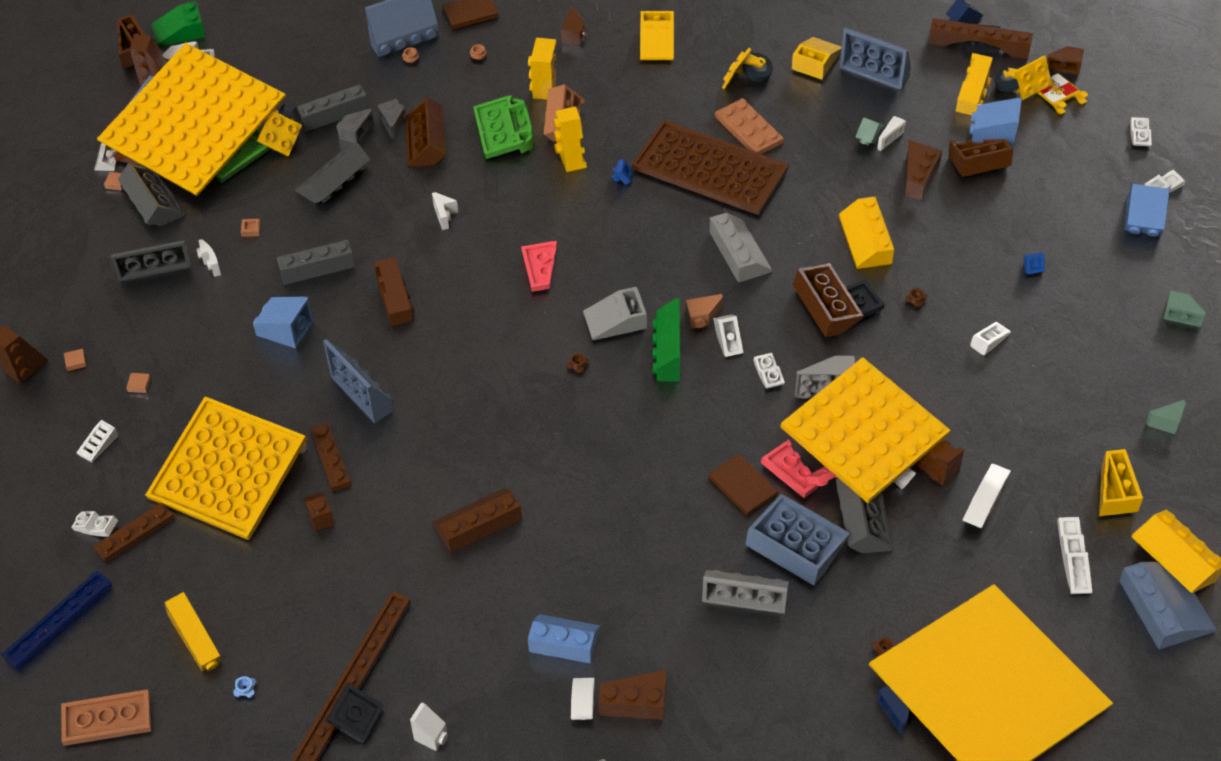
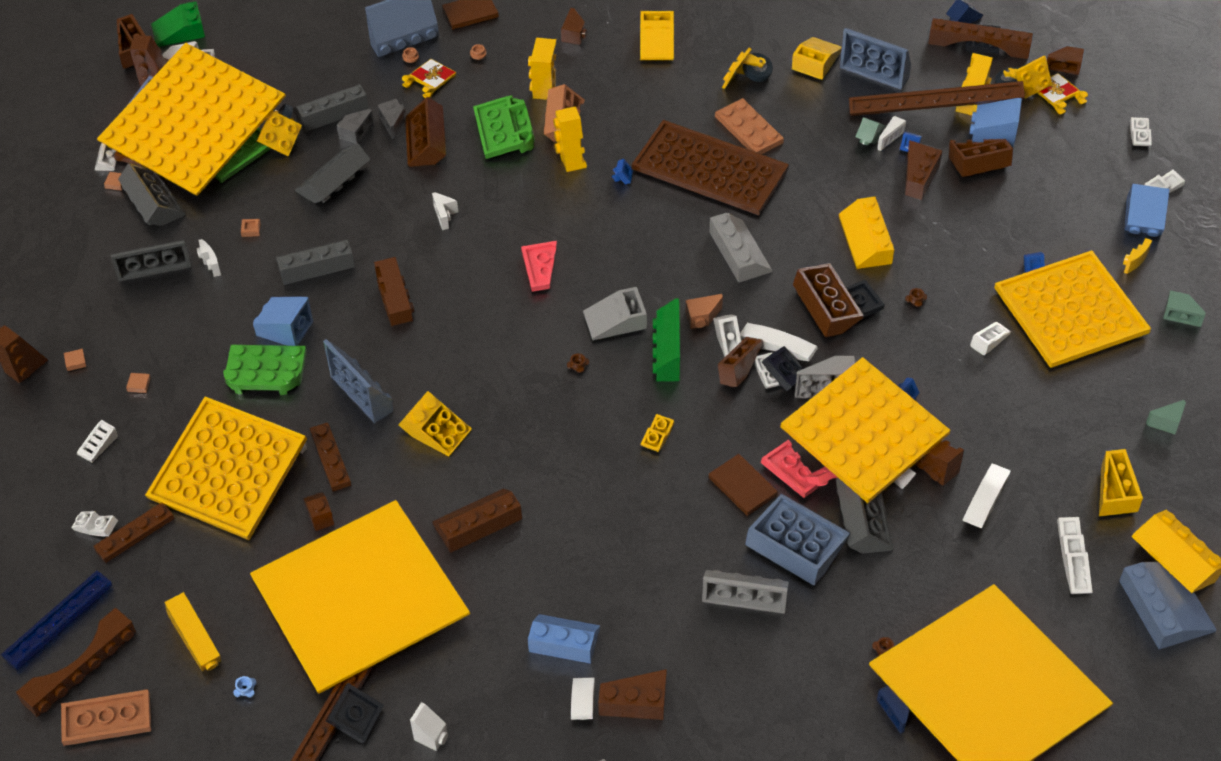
(45, 690): none -> reddish brown arch
(264, 367): none -> bright green plate
(358, 595): none -> yellow baseplate
(430, 75): none -> flag
(435, 425): none -> yellow slope
(658, 433): none -> yellow slope
(738, 362): none -> reddish brown slope
(776, 339): none -> white slope
(783, 367): none -> black plate
(905, 140): none -> blue tile
(910, 387): none -> blue tile
(935, 98): none -> reddish brown plate
(1072, 308): none -> yellow plate
(1137, 256): none -> yellow slope

